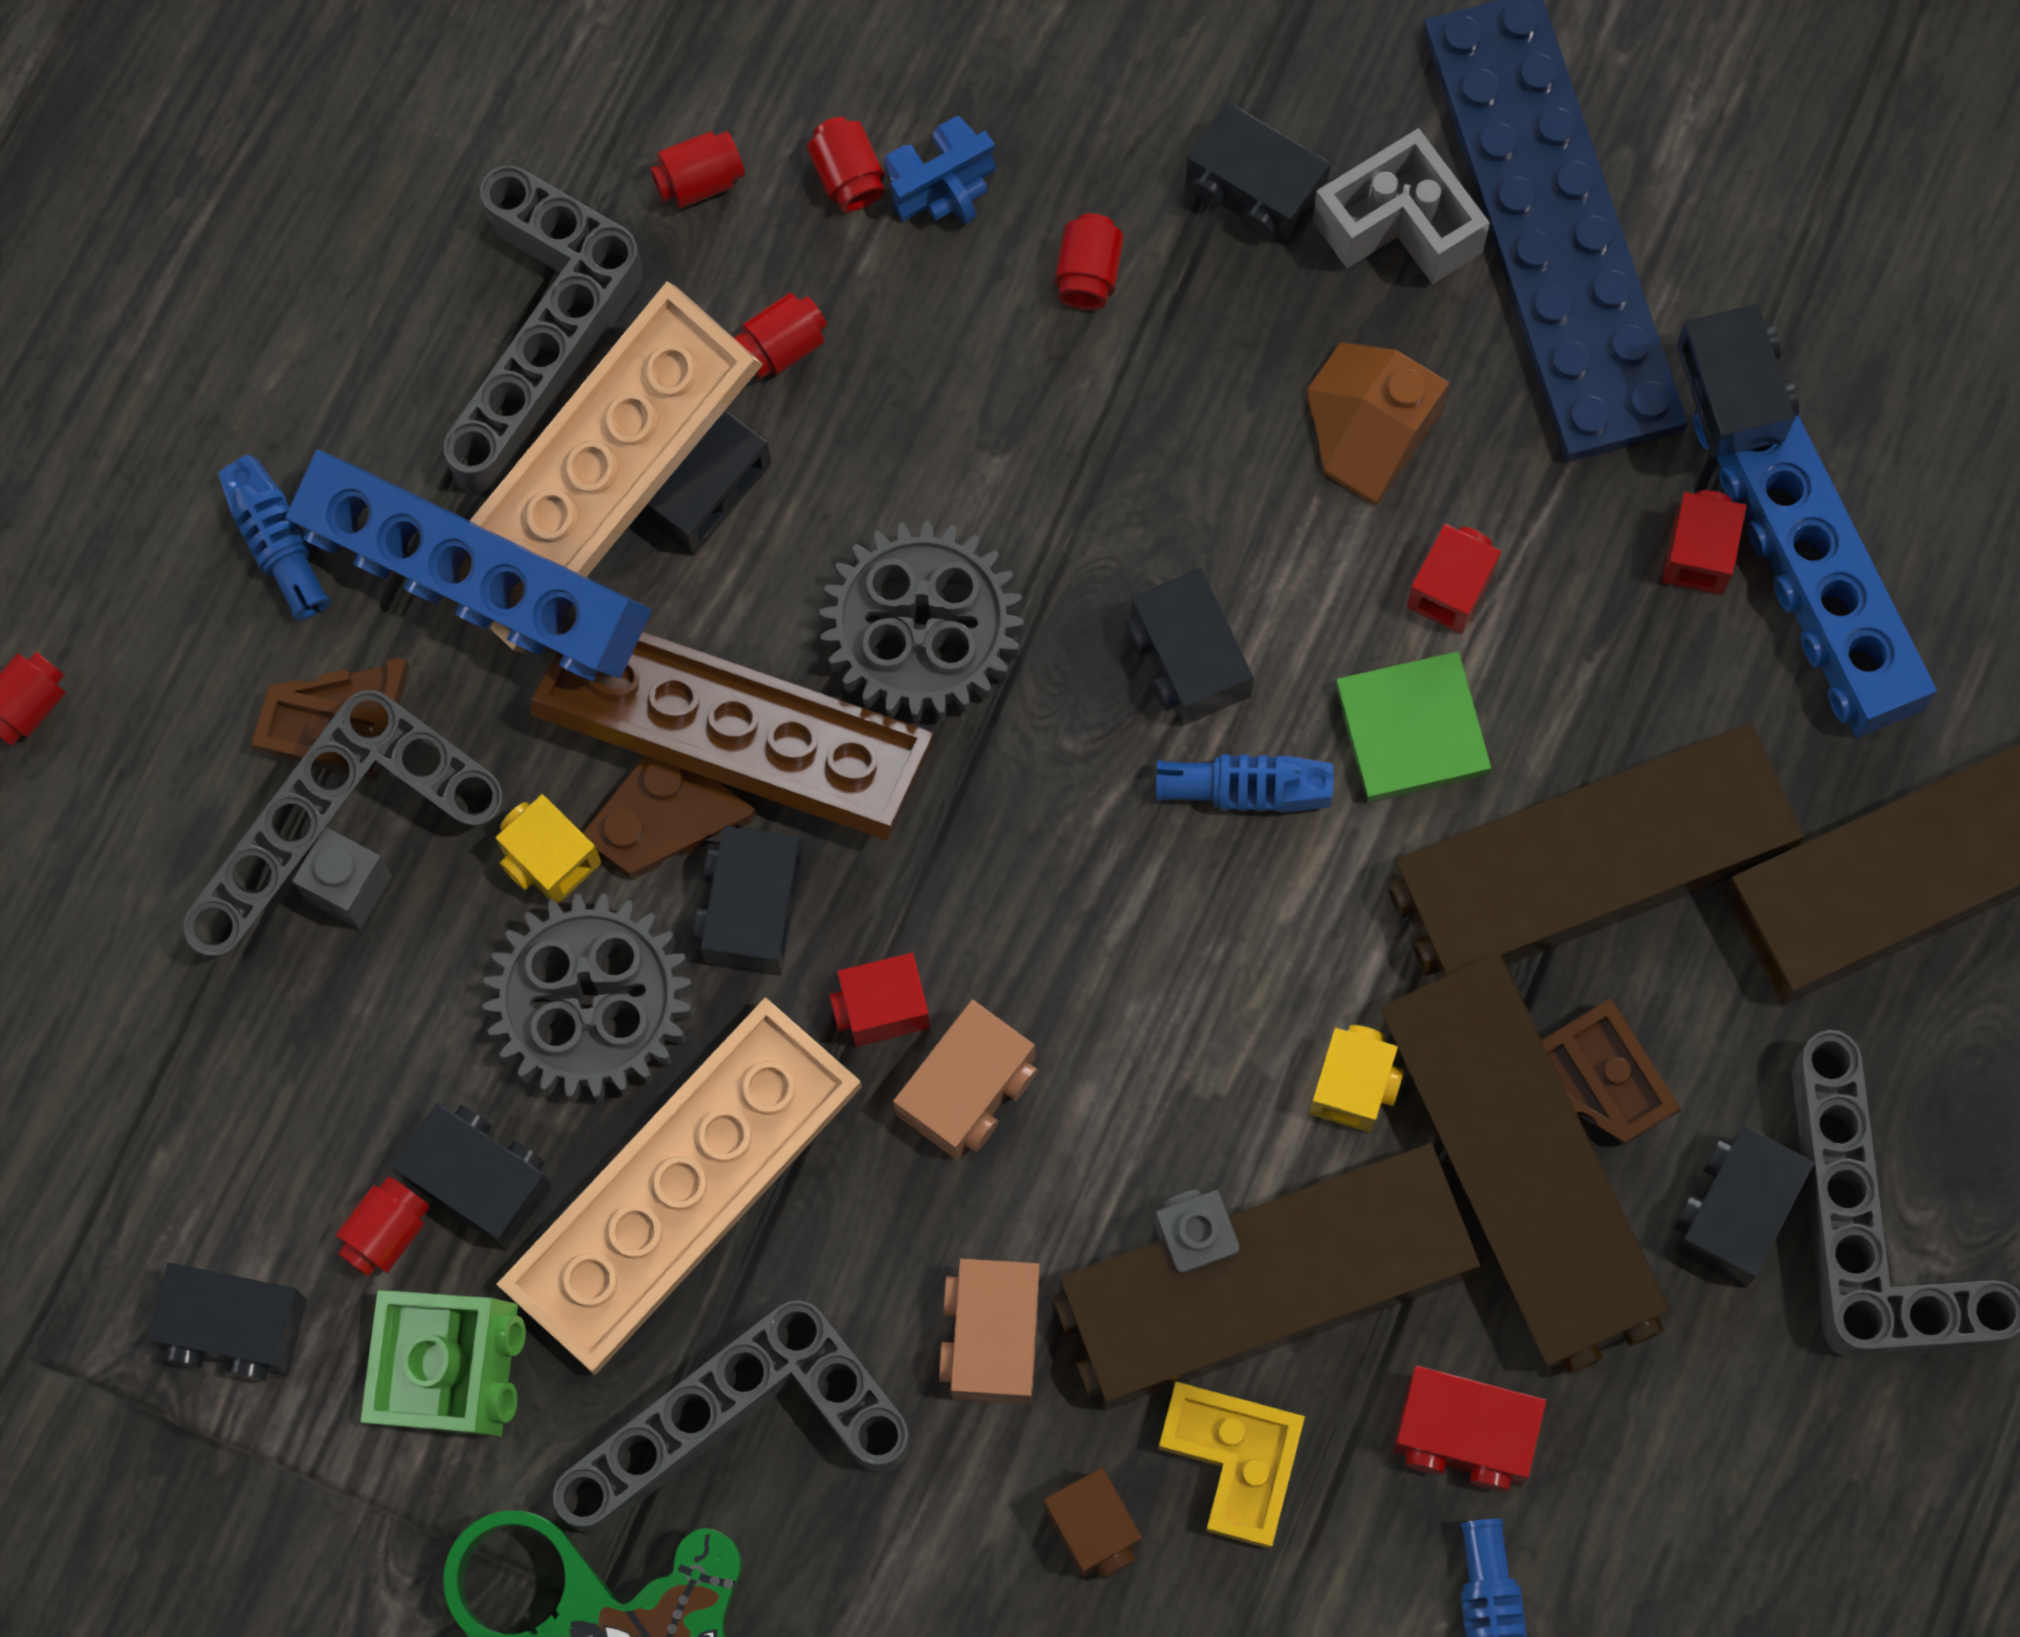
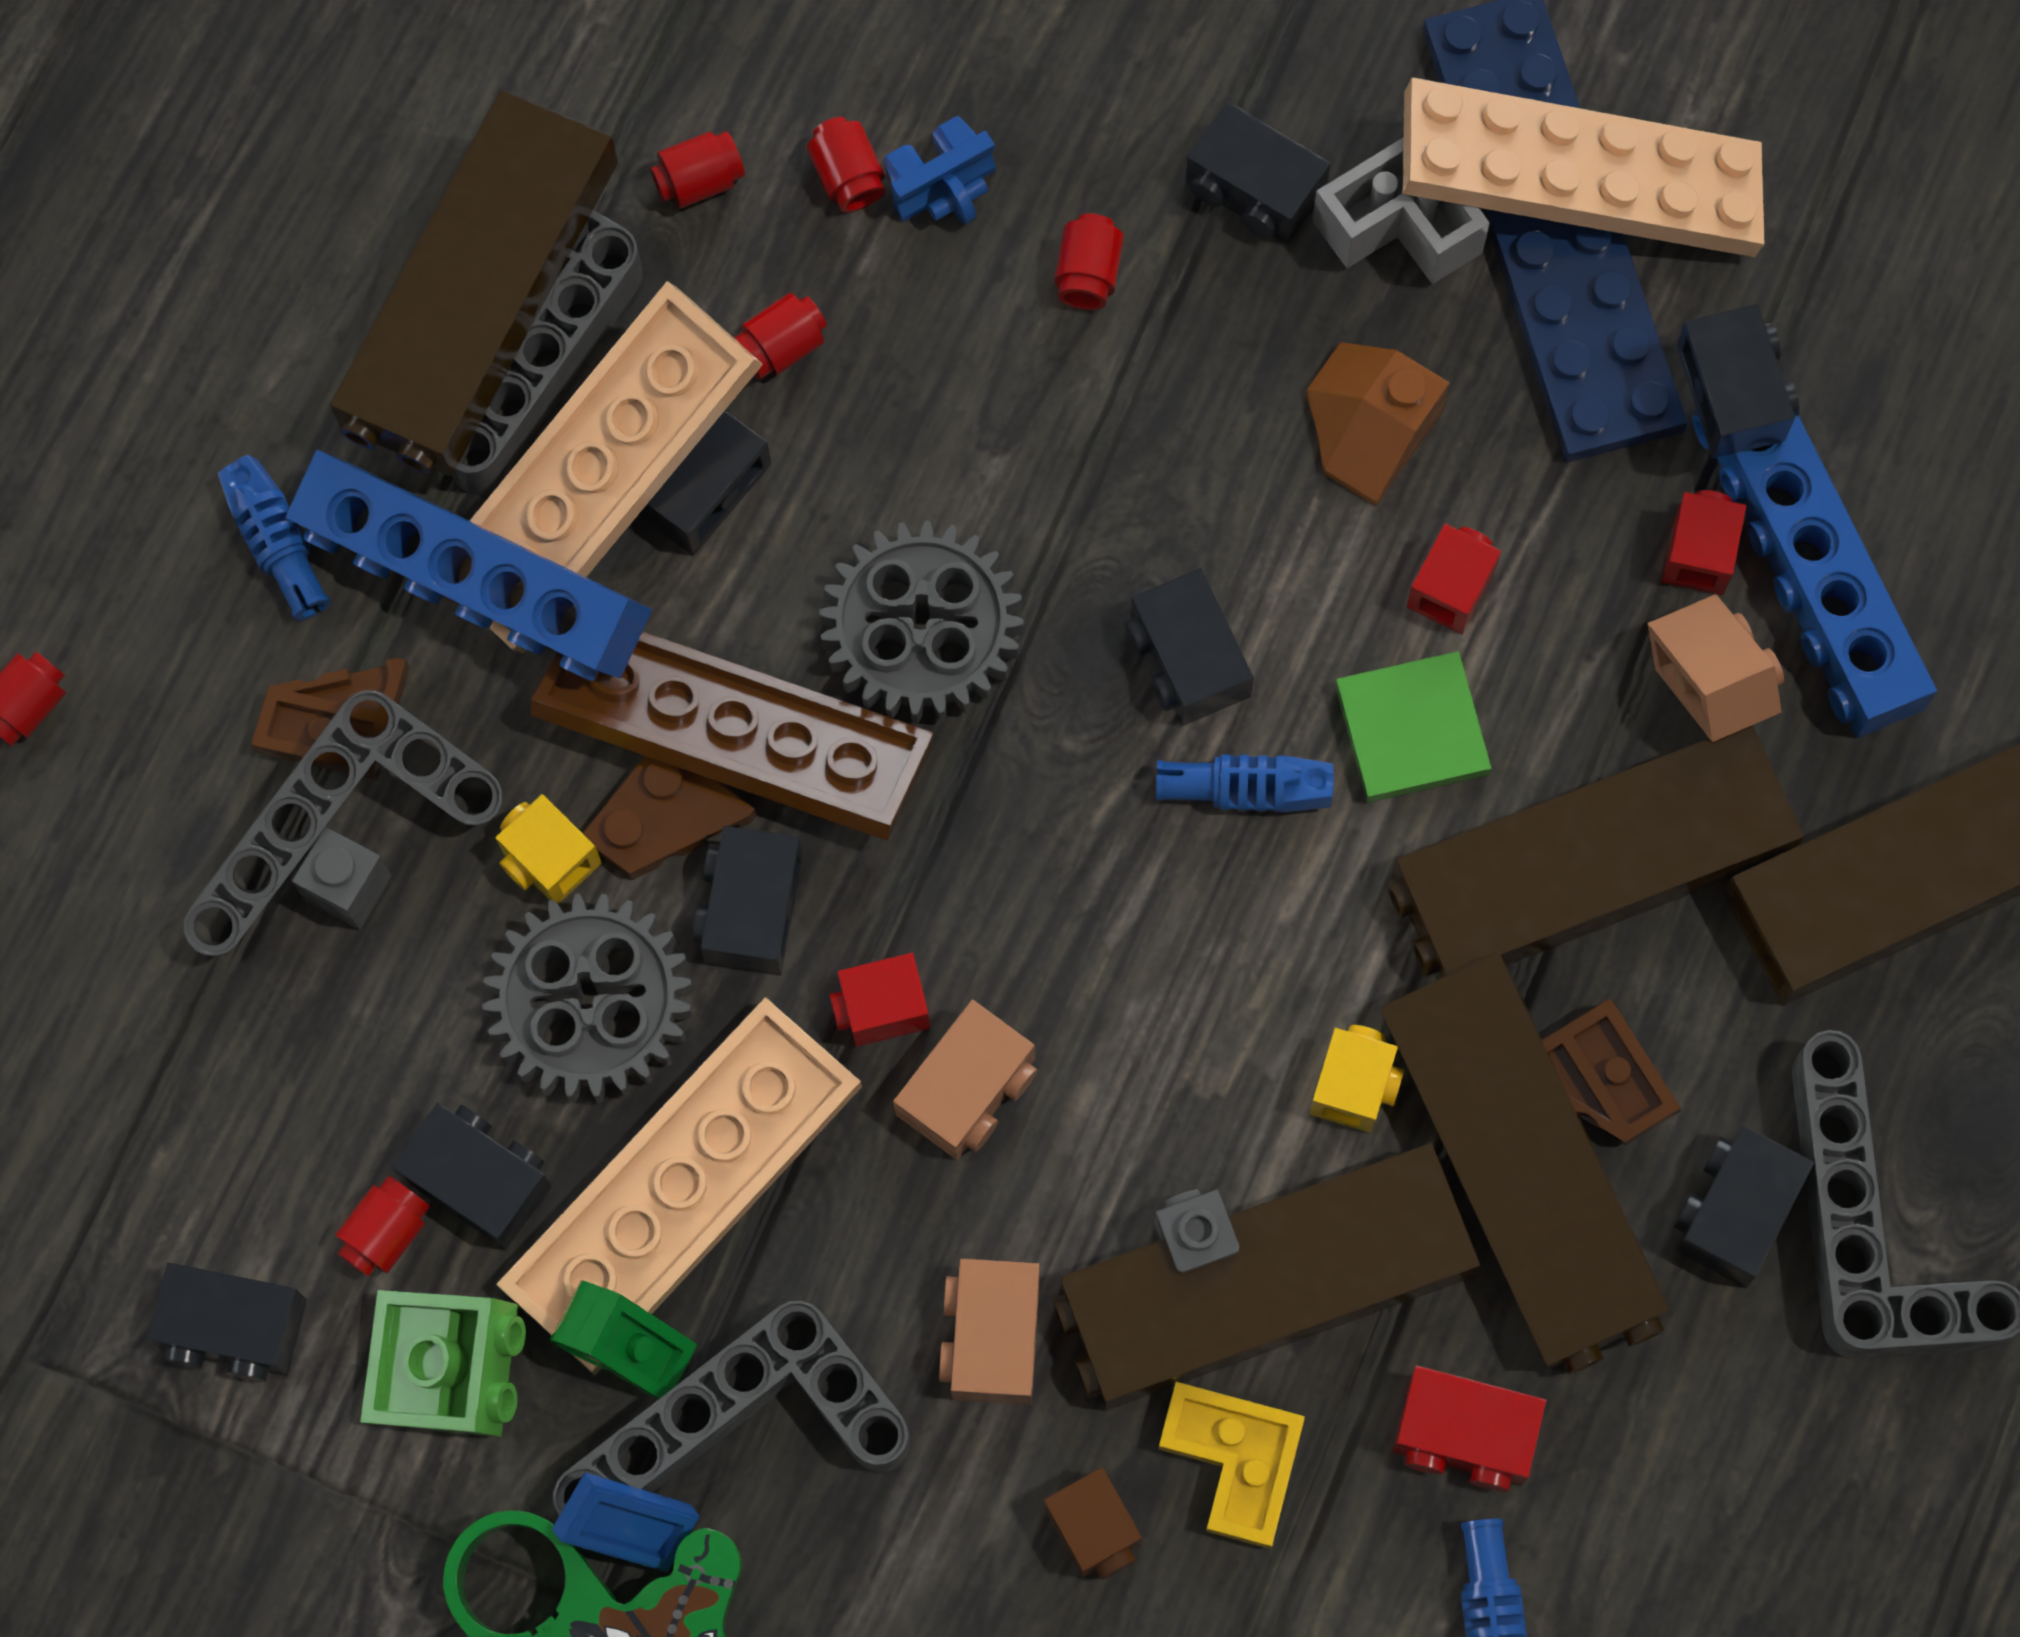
(474, 284): none -> dark brown brick
(623, 1339): none -> green plate
(625, 1522): none -> blue tile
(1582, 167): none -> light nougat plate
(1716, 667): none -> nougat brick

